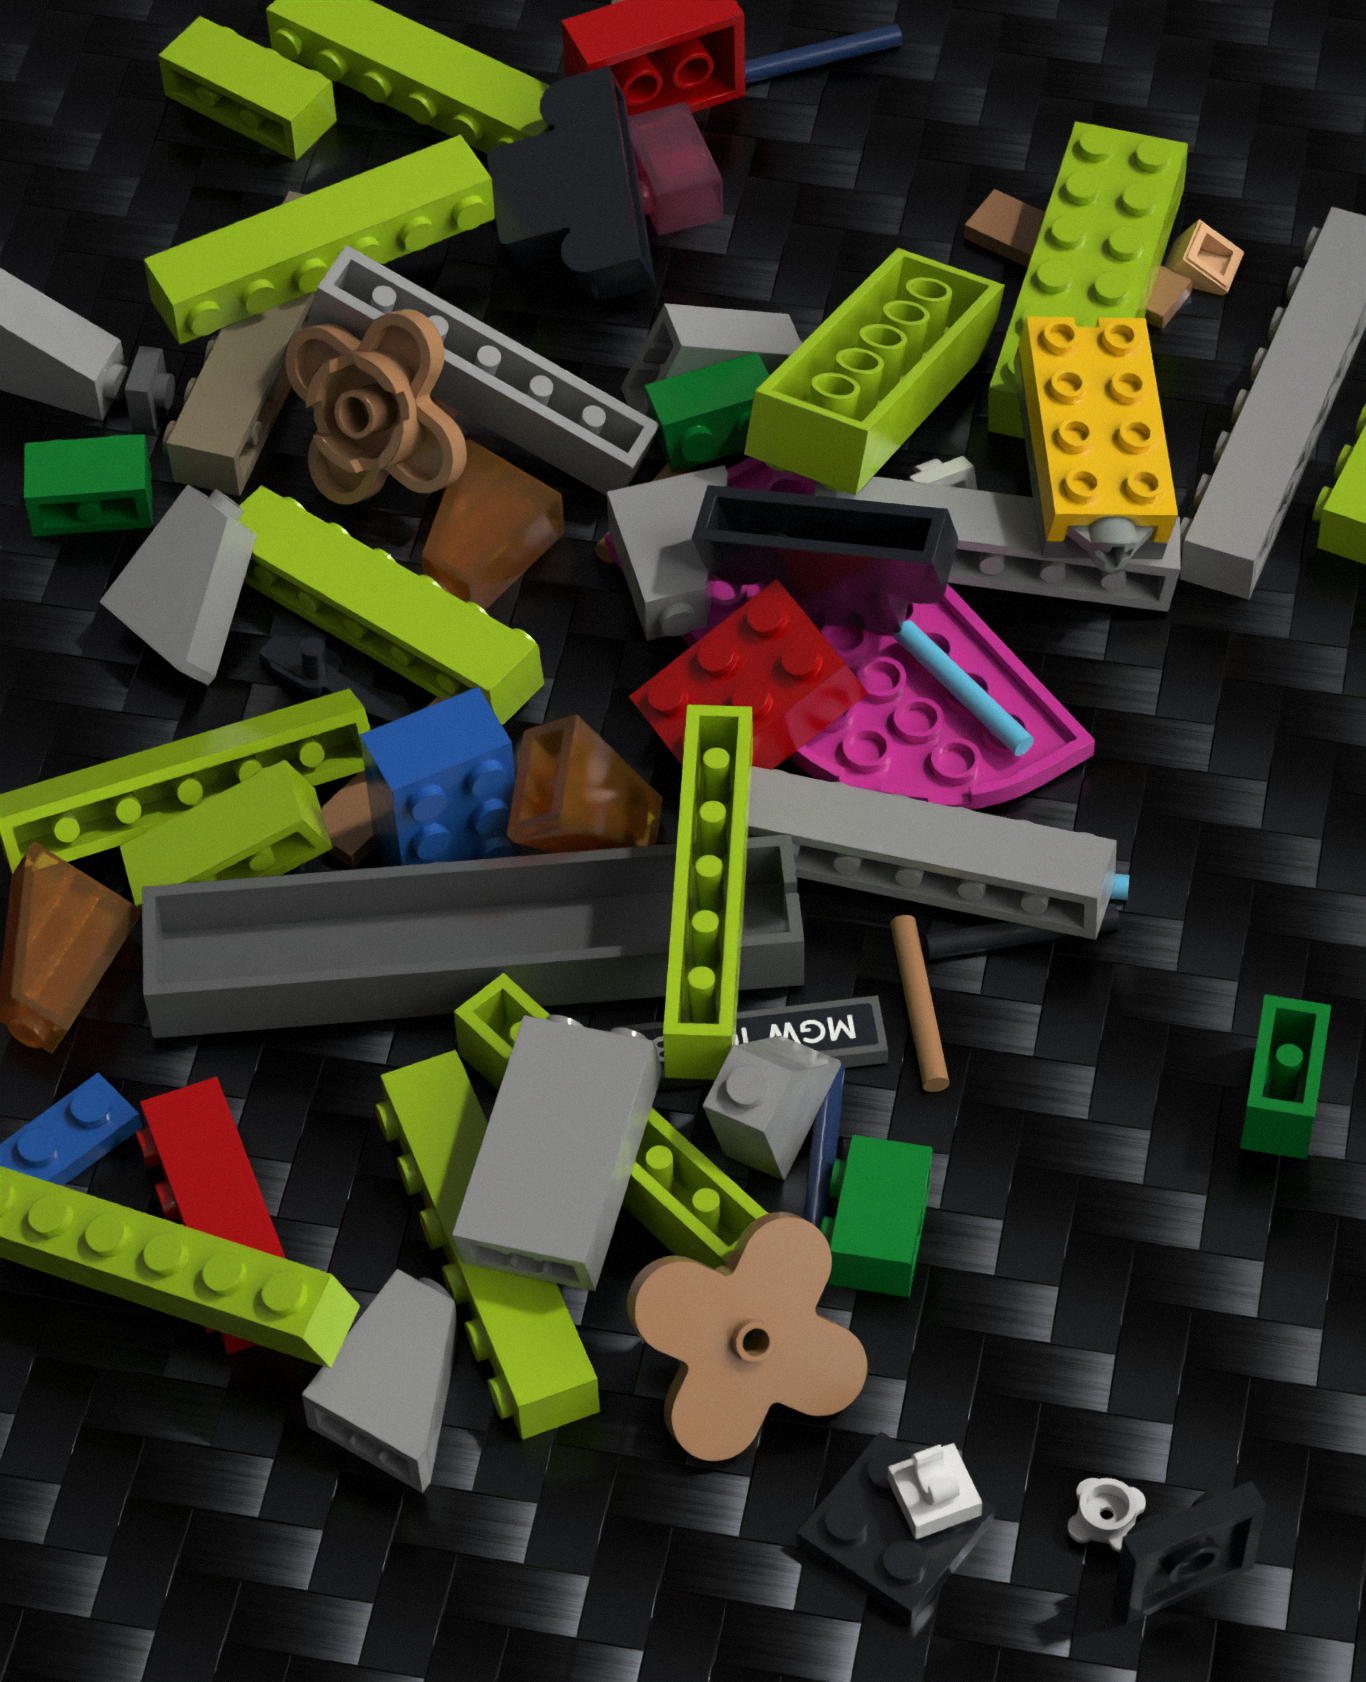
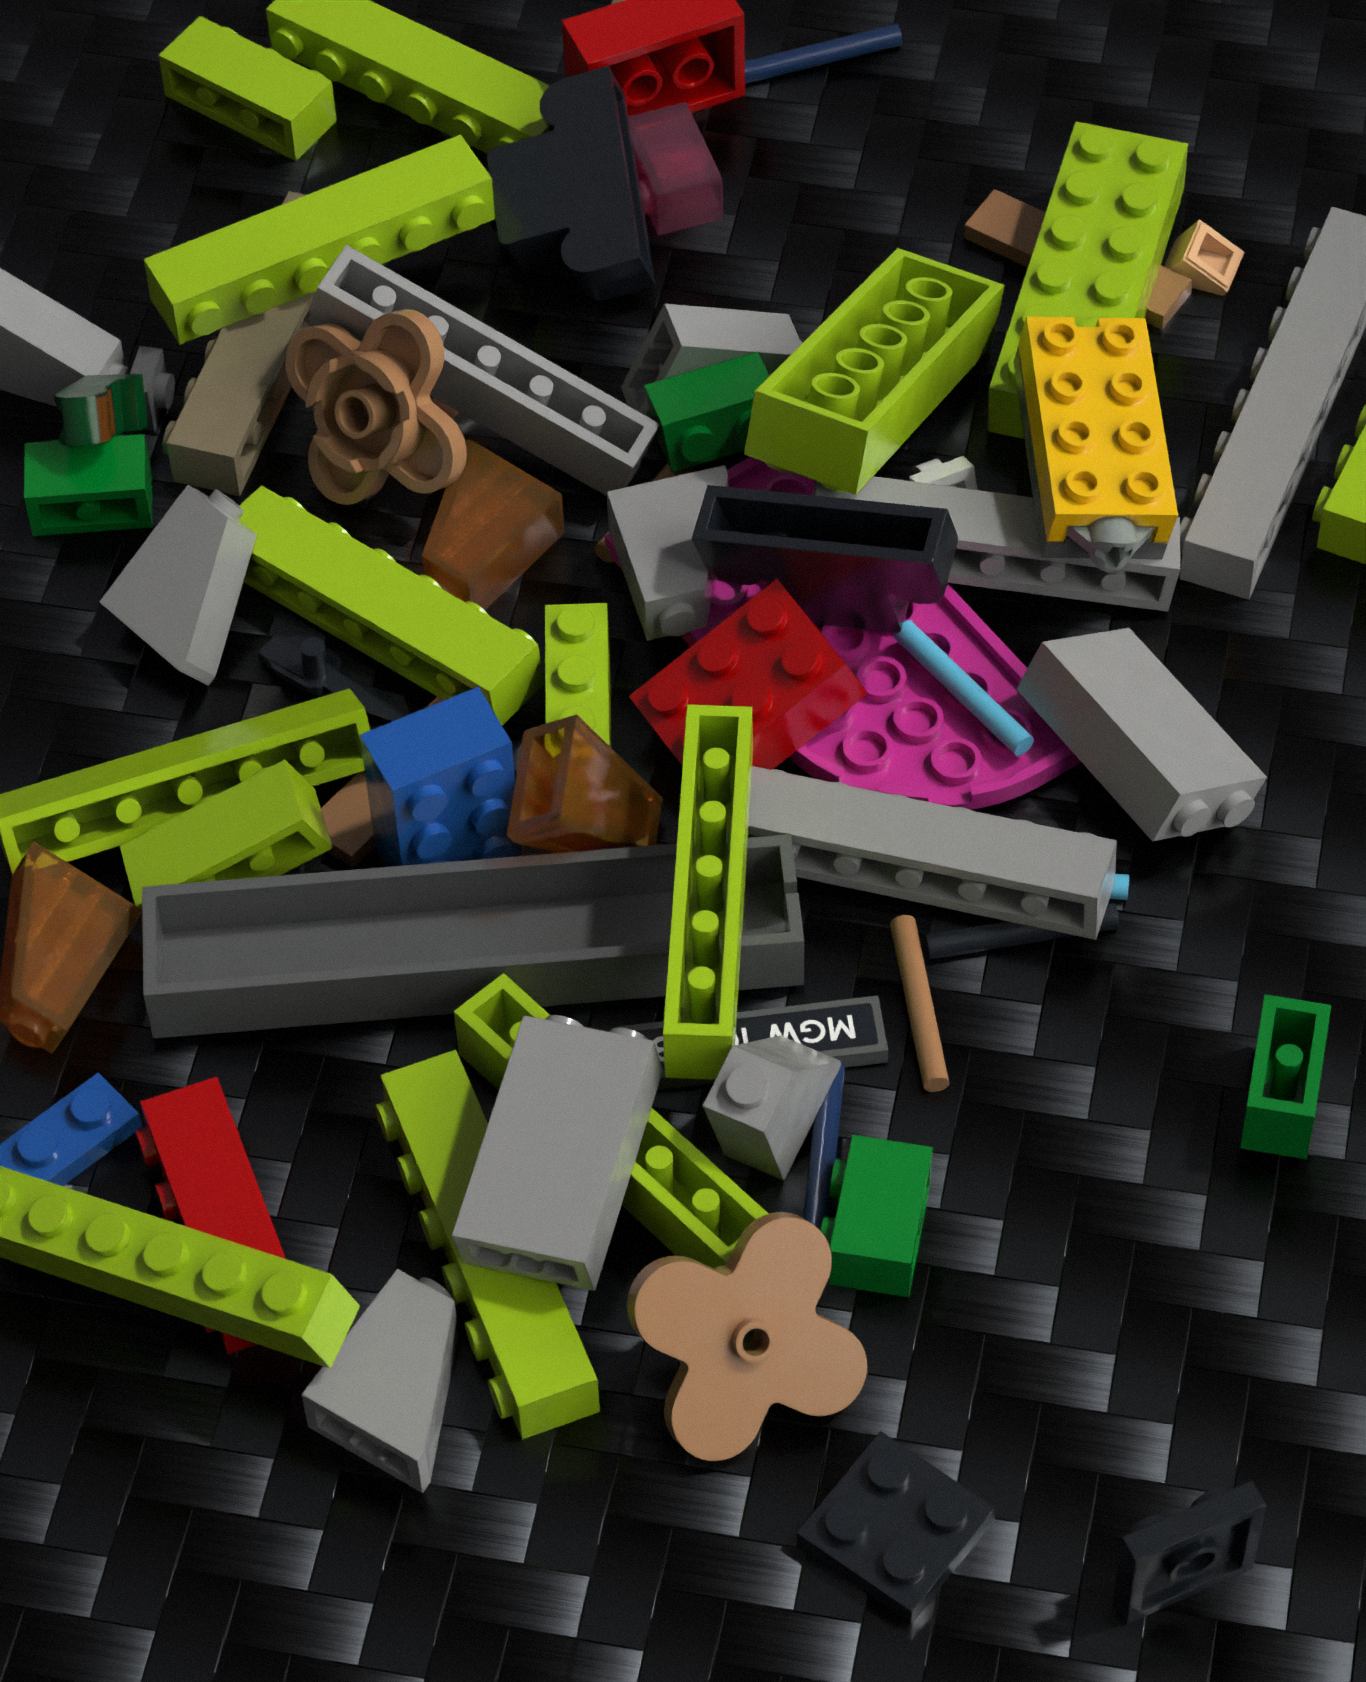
(101, 408): none -> dark green leg
(578, 665): none -> lime brick
(934, 1490): white tile -> none
(1101, 1495): white plate -> none
(1141, 734): none -> light grey brick

